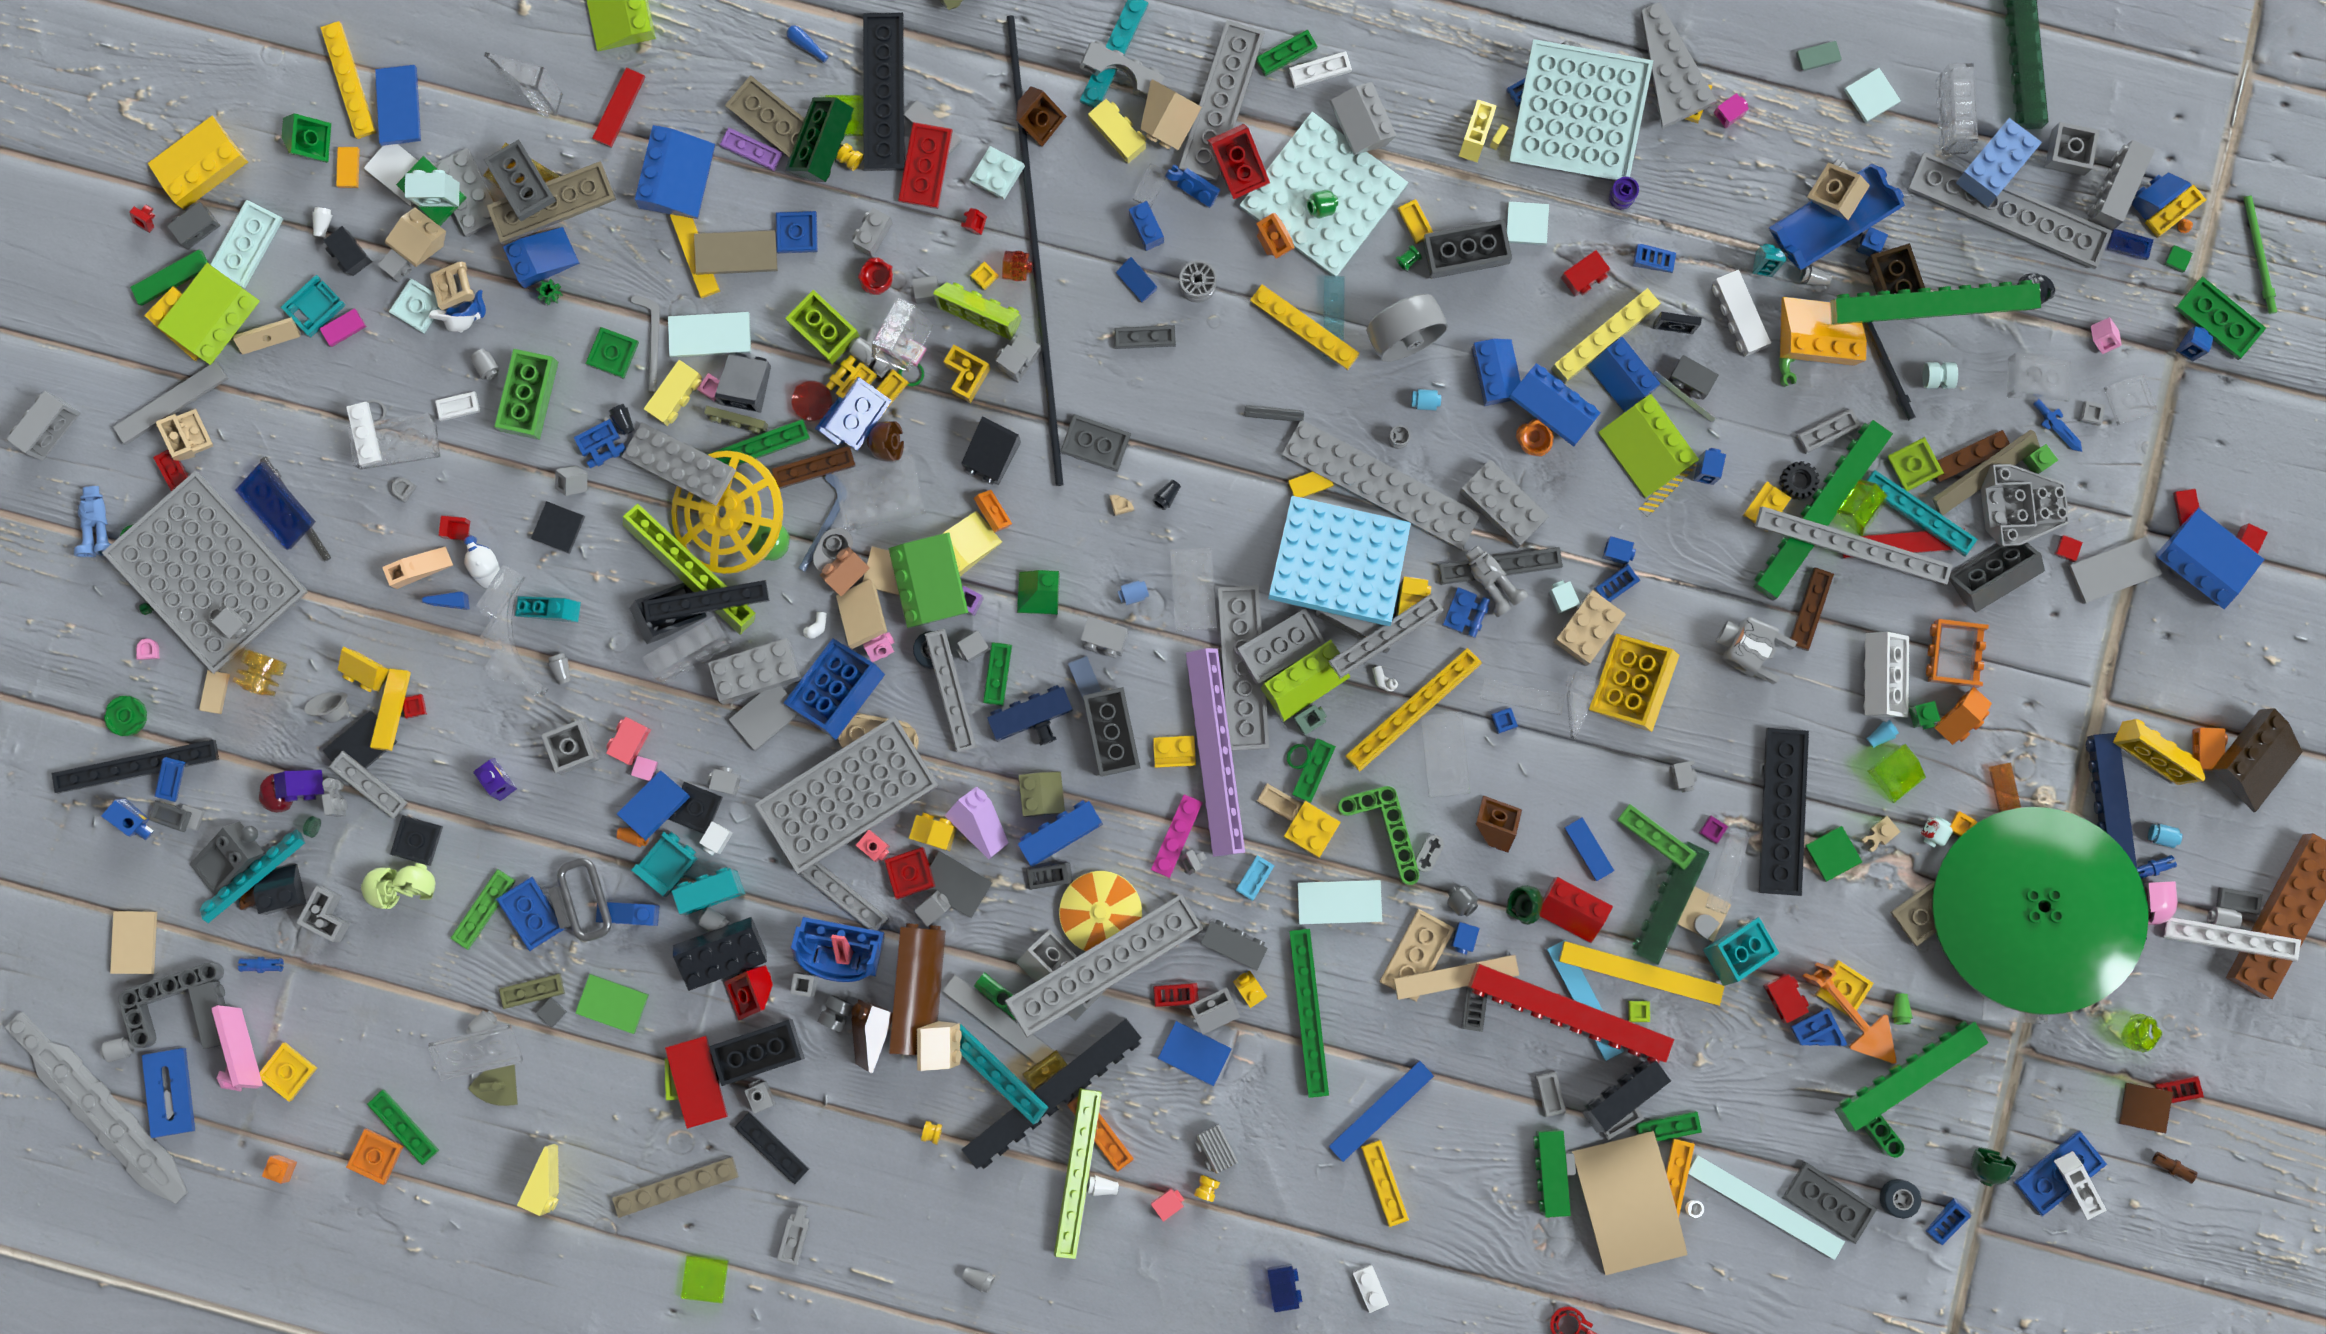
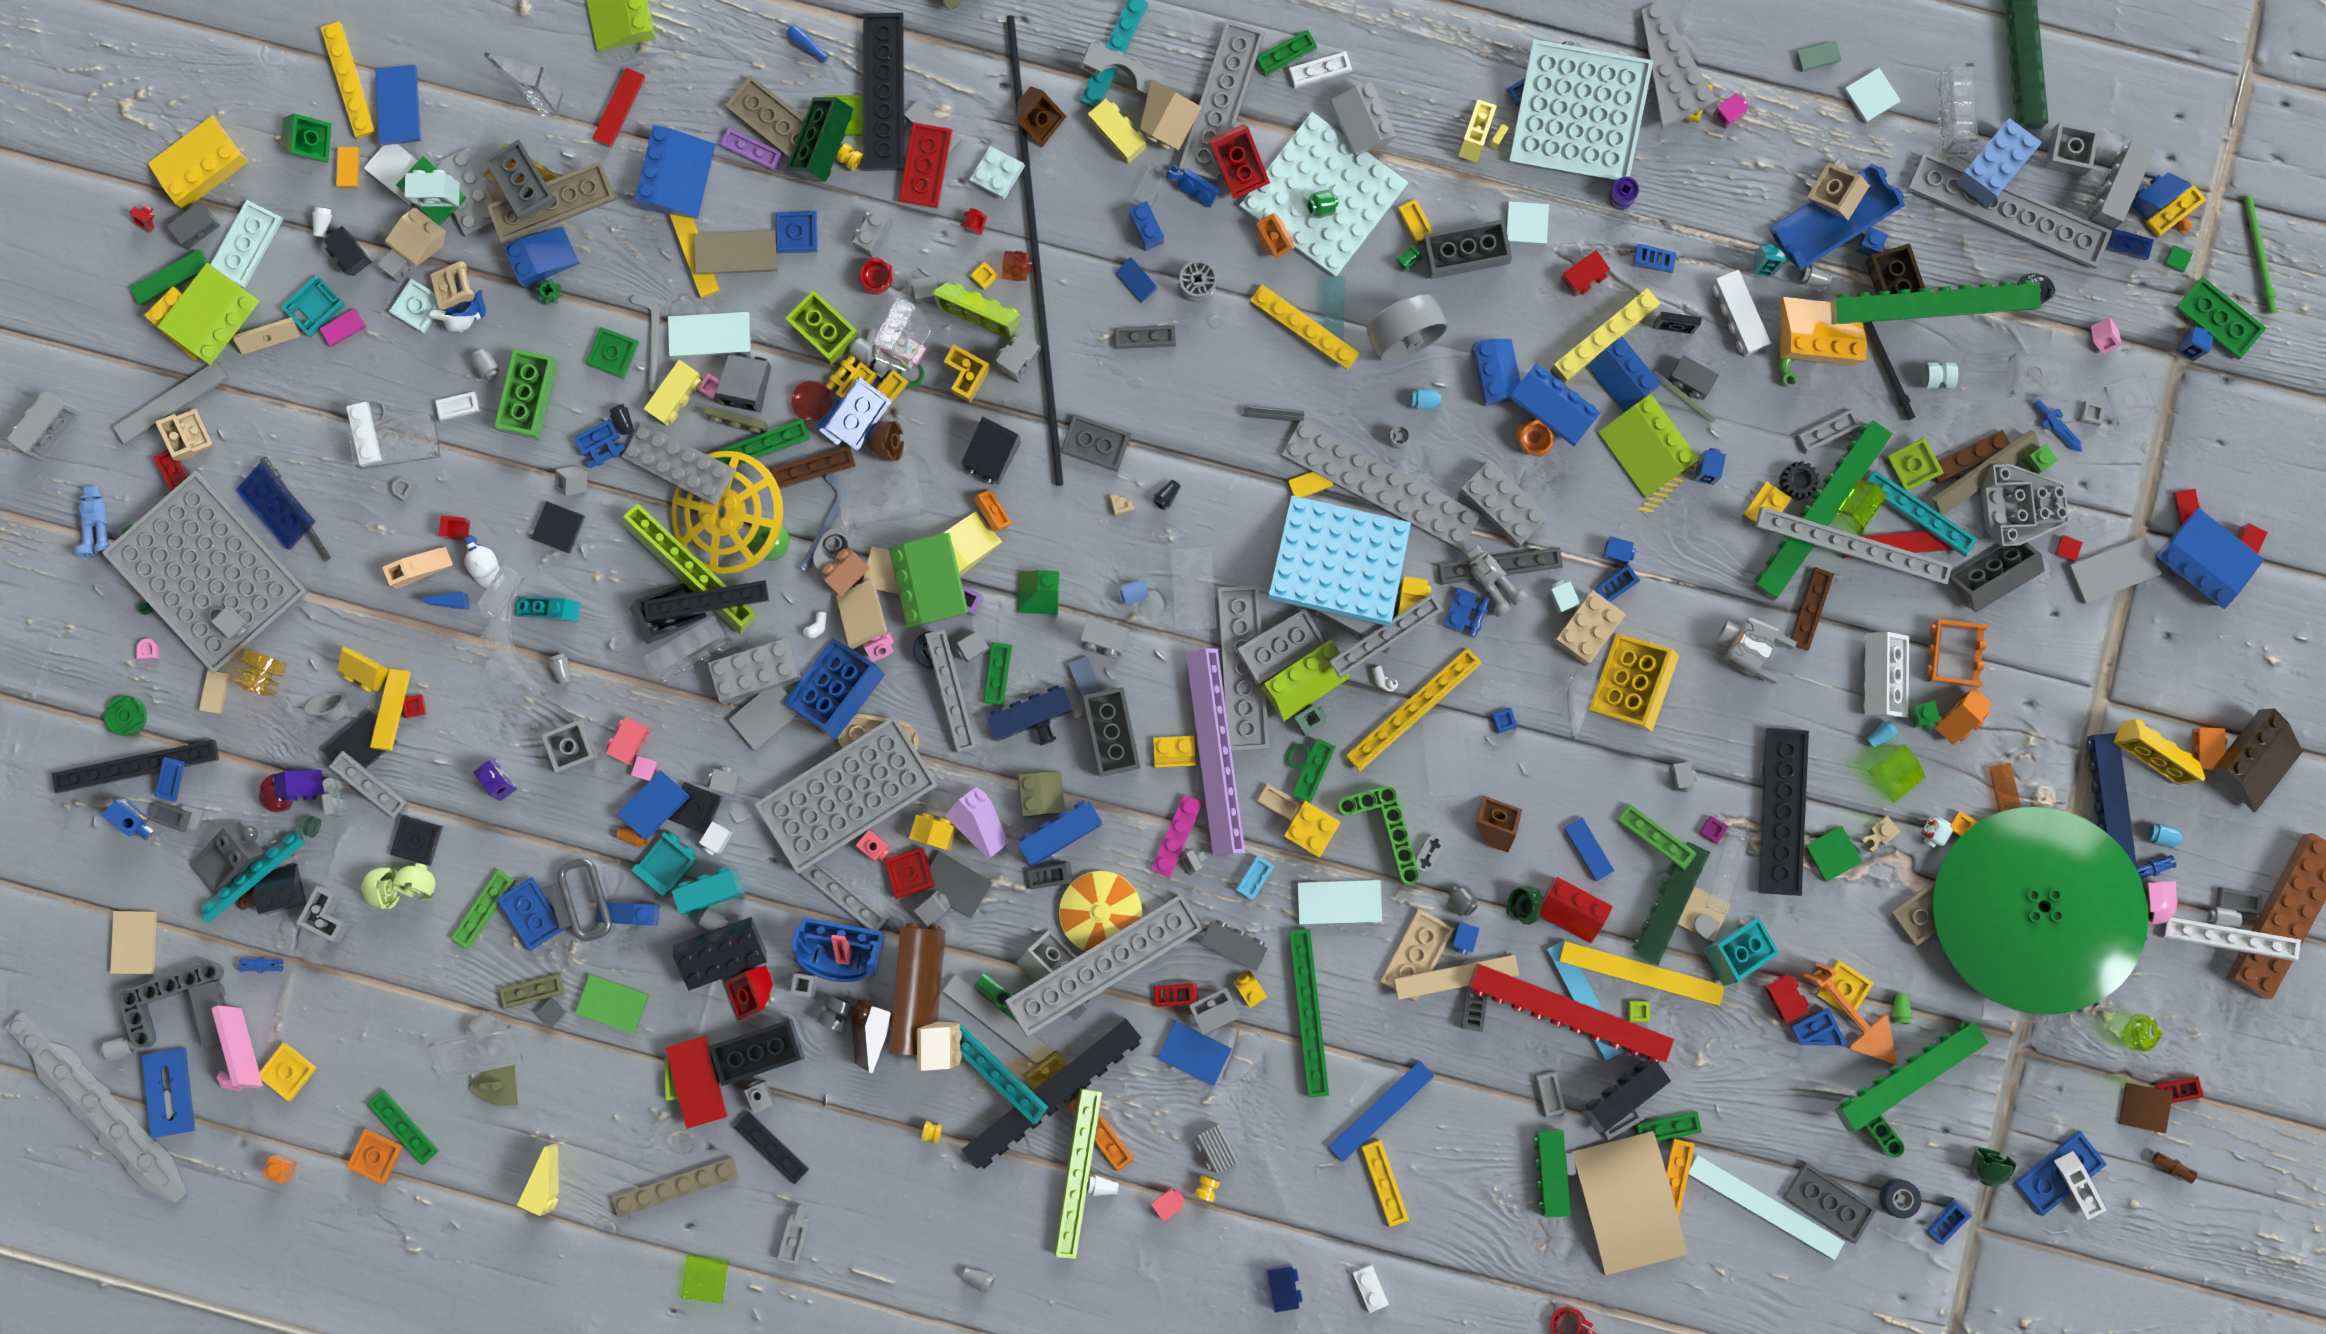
(1697, 1209): white hinge -> none

